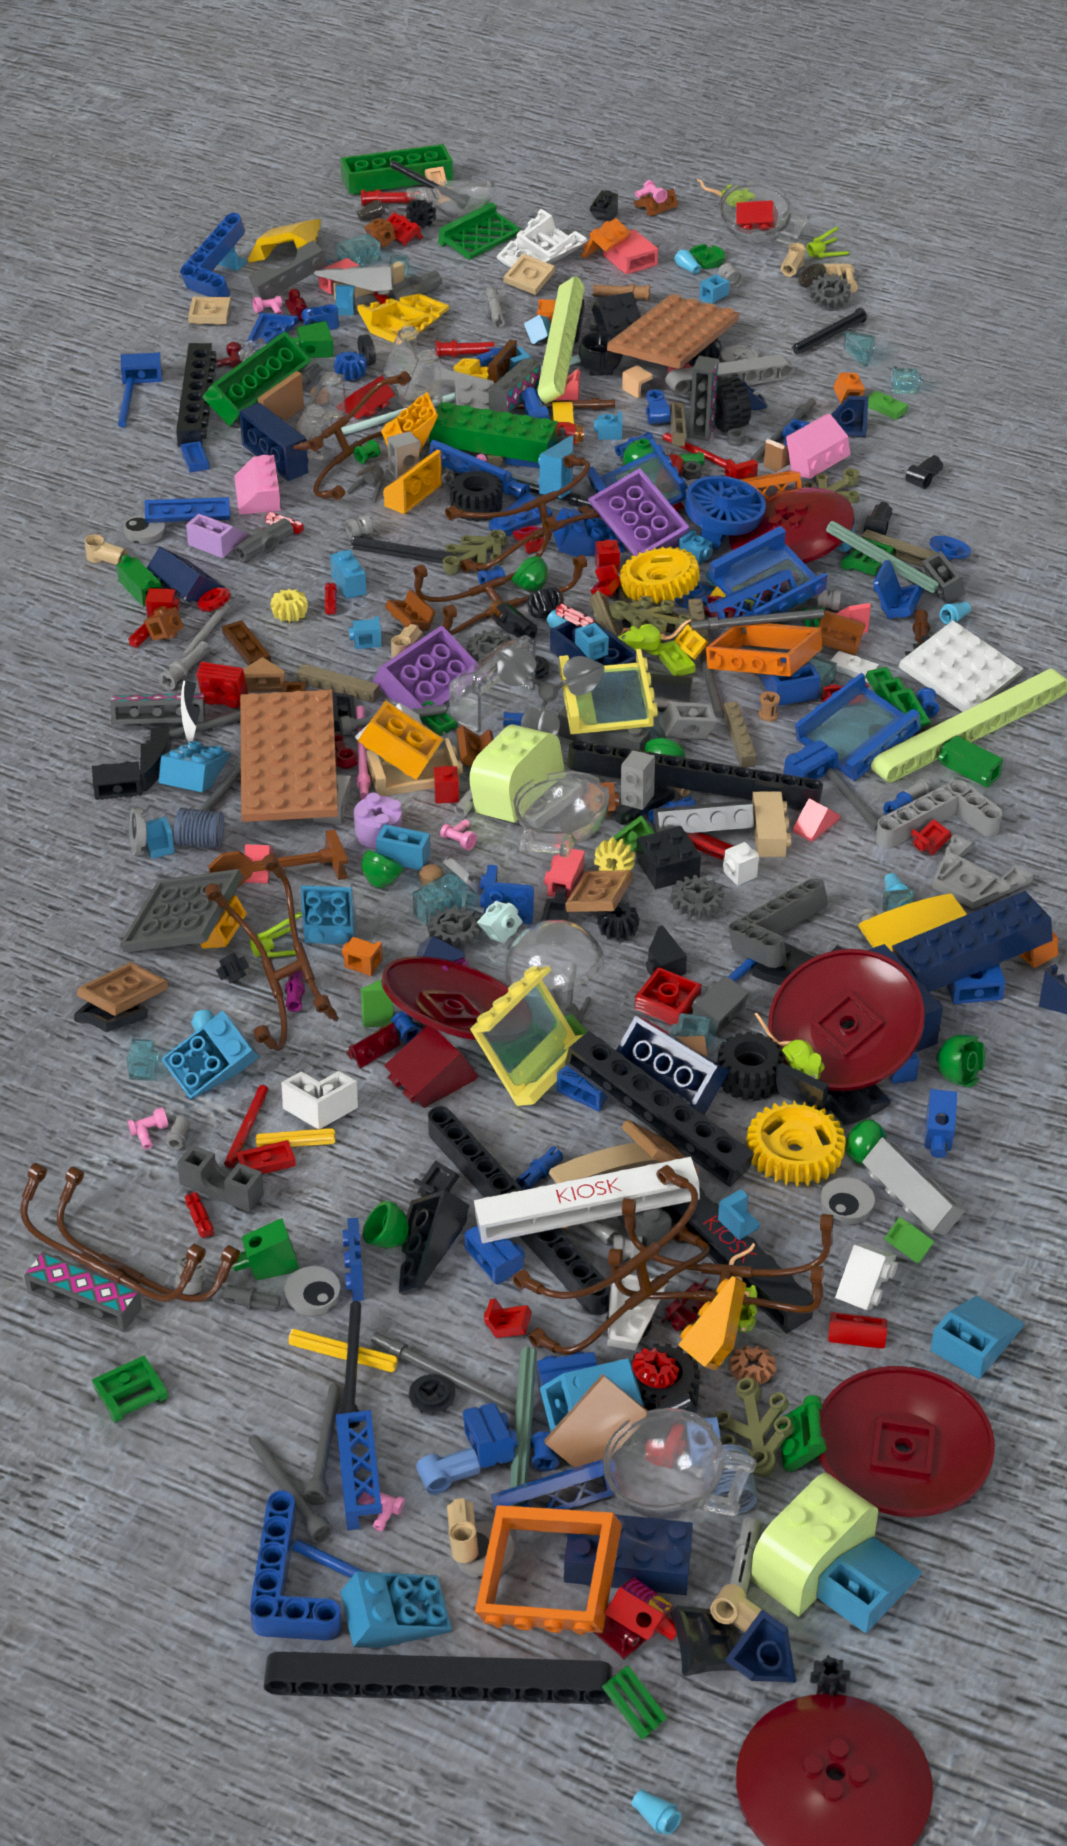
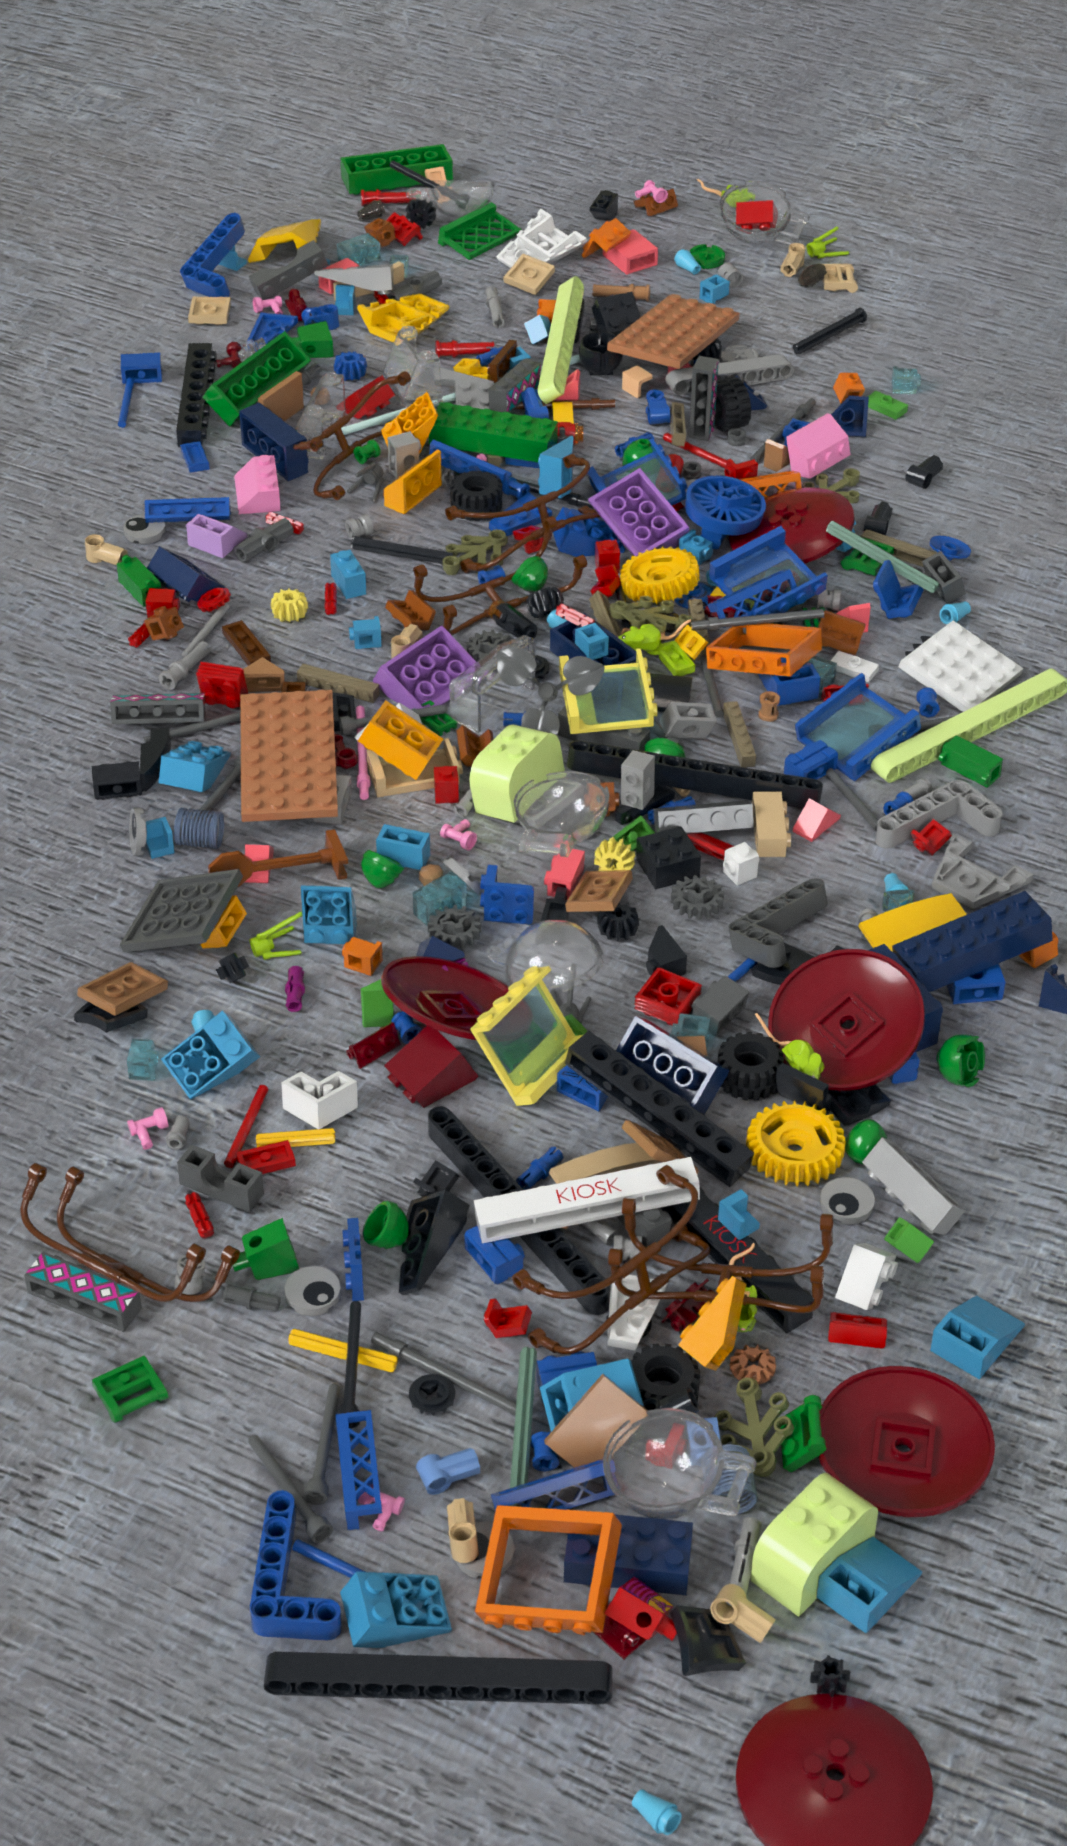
(189, 712): sticker -> none
(321, 1002): reddish brown bar -> none
(367, 348): black piece -> none
(372, 814): lavender brick -> none
(489, 1434): blue brick -> none
(500, 921): light aqua brick -> none
(609, 426): dark azure brick -> none
(643, 1695): green tile -> none
(647, 1373): red gear -> none
(697, 457): green pin -> none
(764, 1651): dark blue slope -> none
(830, 291): dark grey gear -> none
(860, 346): clear light blue slope -> none
(894, 692): green slope -> none
(921, 626): reddish brown axle -> none
(940, 1129): blue torso -> none

